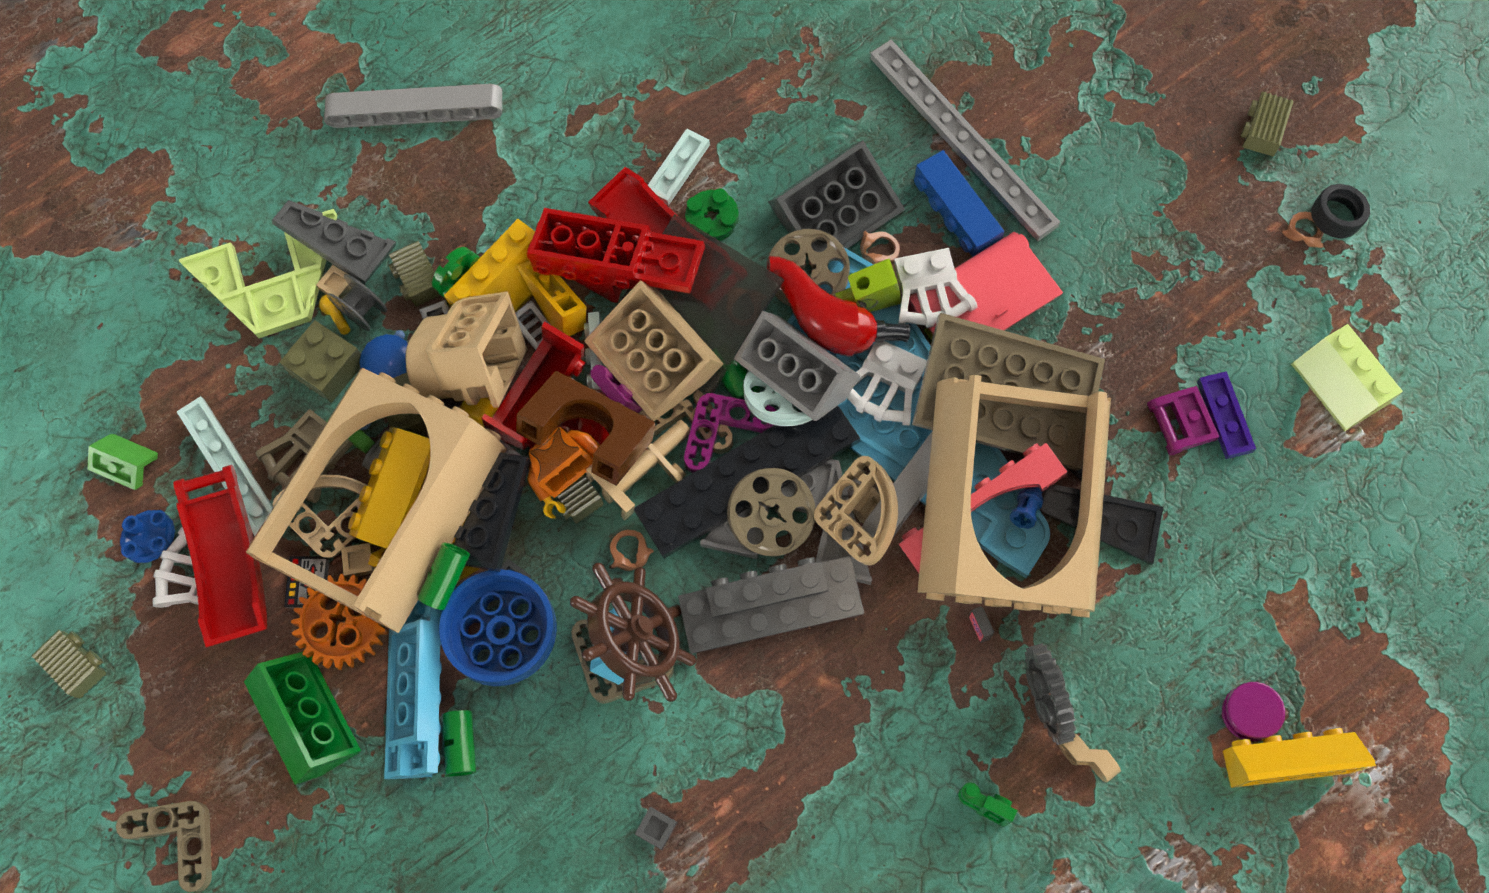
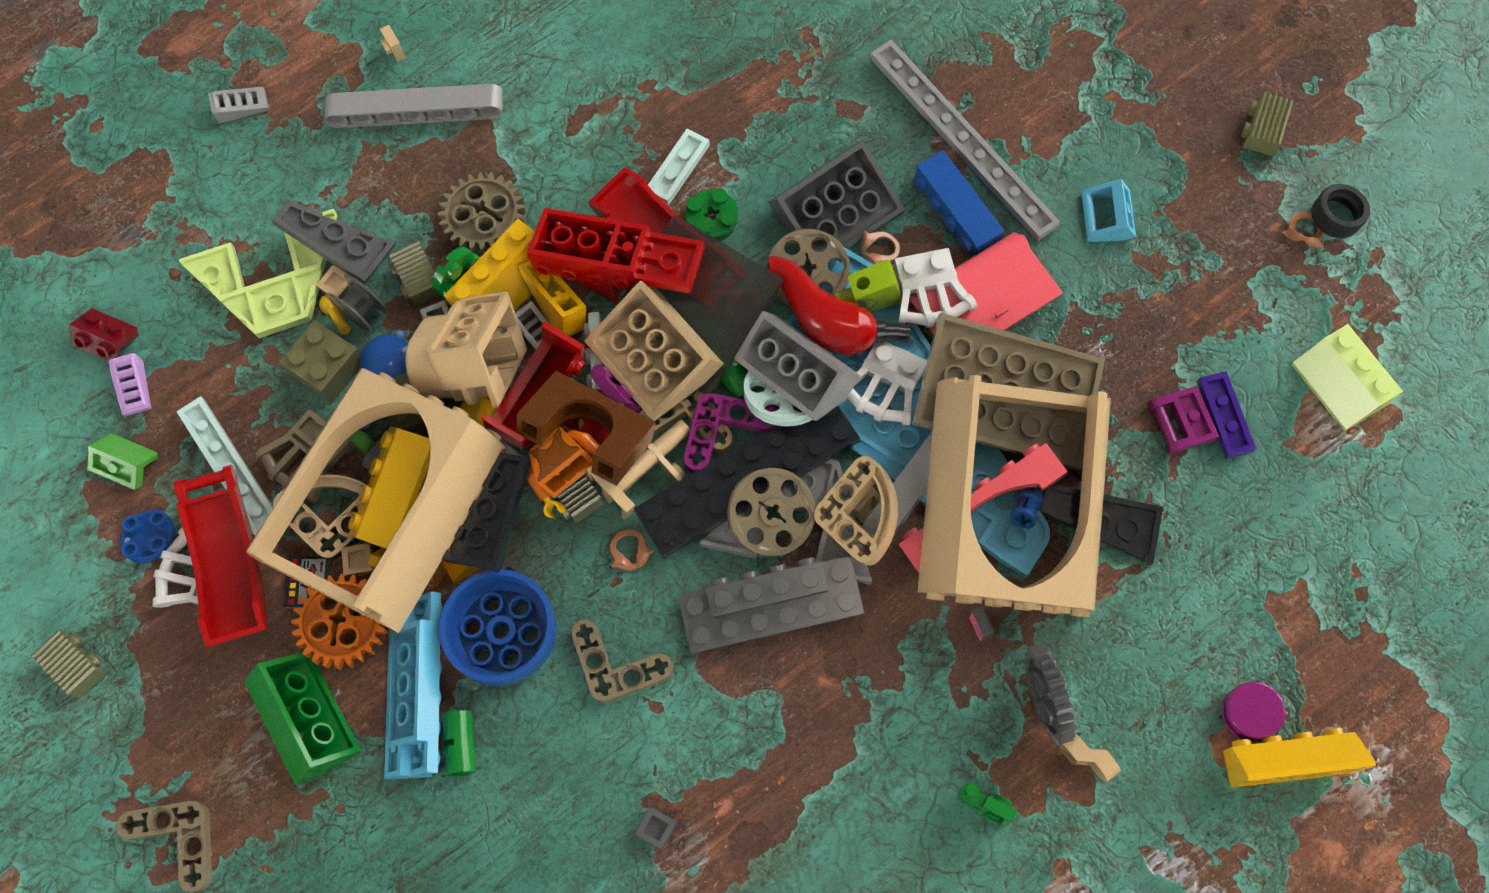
(101, 334): none -> dark red bracket
(126, 367): none -> lavender slope
(230, 112): none -> light grey slope
(391, 44): none -> tan plate
(444, 576): green pin -> none
(493, 194): none -> dark tan gear
(623, 634): reddish brown brick -> none
(1123, 210): none -> medium azure tile

